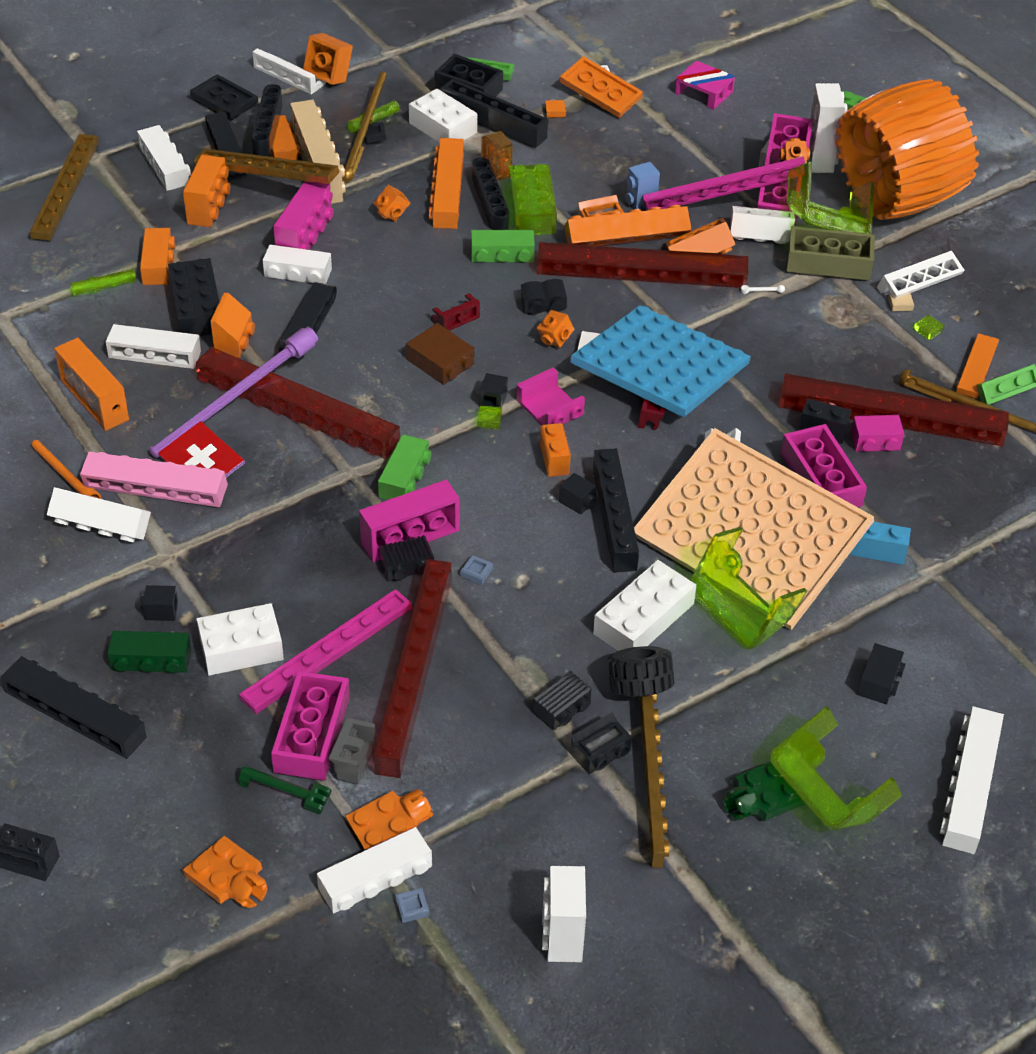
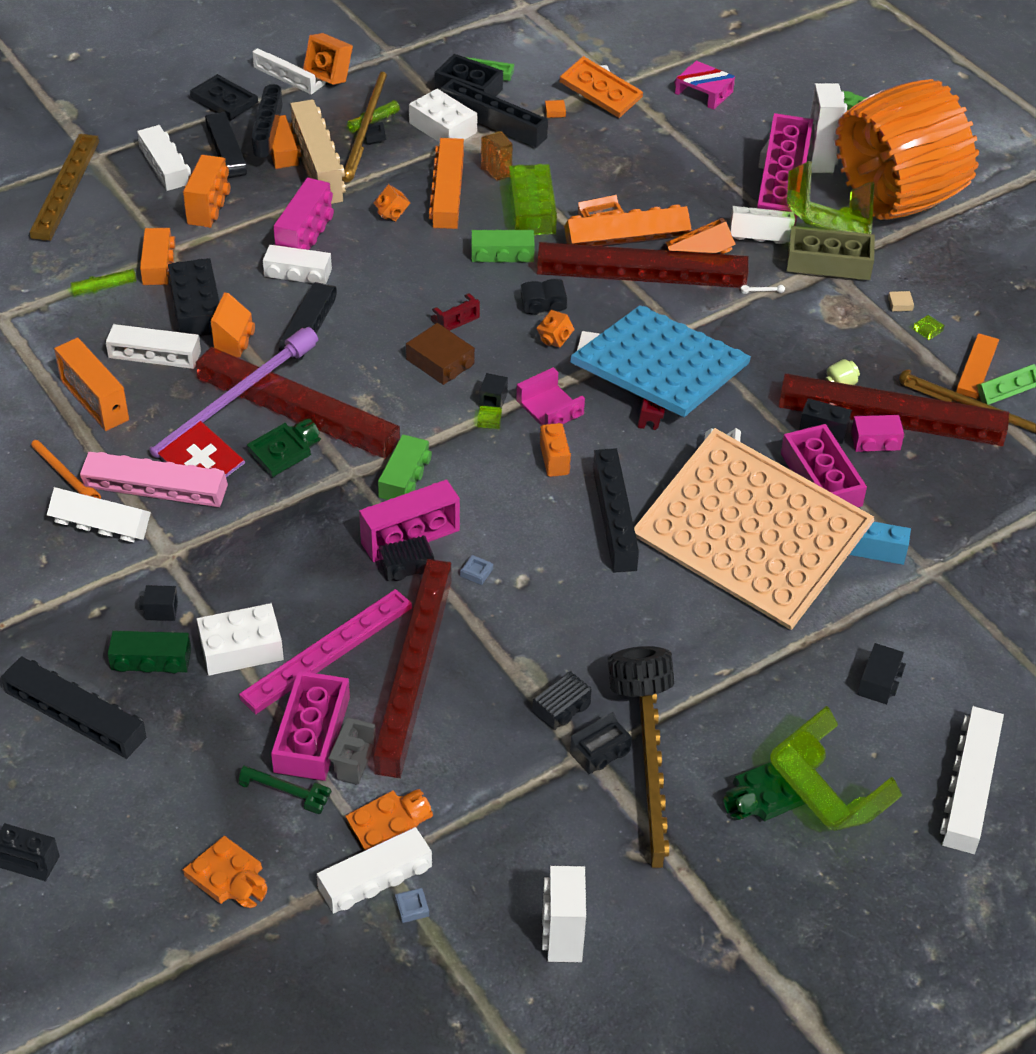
(275, 166): pearl gold plate -> none
(284, 446): none -> dark green plate
(490, 194): black beam -> none
(577, 493): black brick -> none
(640, 181): medium blue brick -> none
(644, 608): white brick -> none
(722, 185): dark pink tile -> none
(733, 600): clear neon green windscreen -> none
(794, 149): orange brick -> none
(843, 372): none -> yellowish green head
(921, 270): white fence -> none

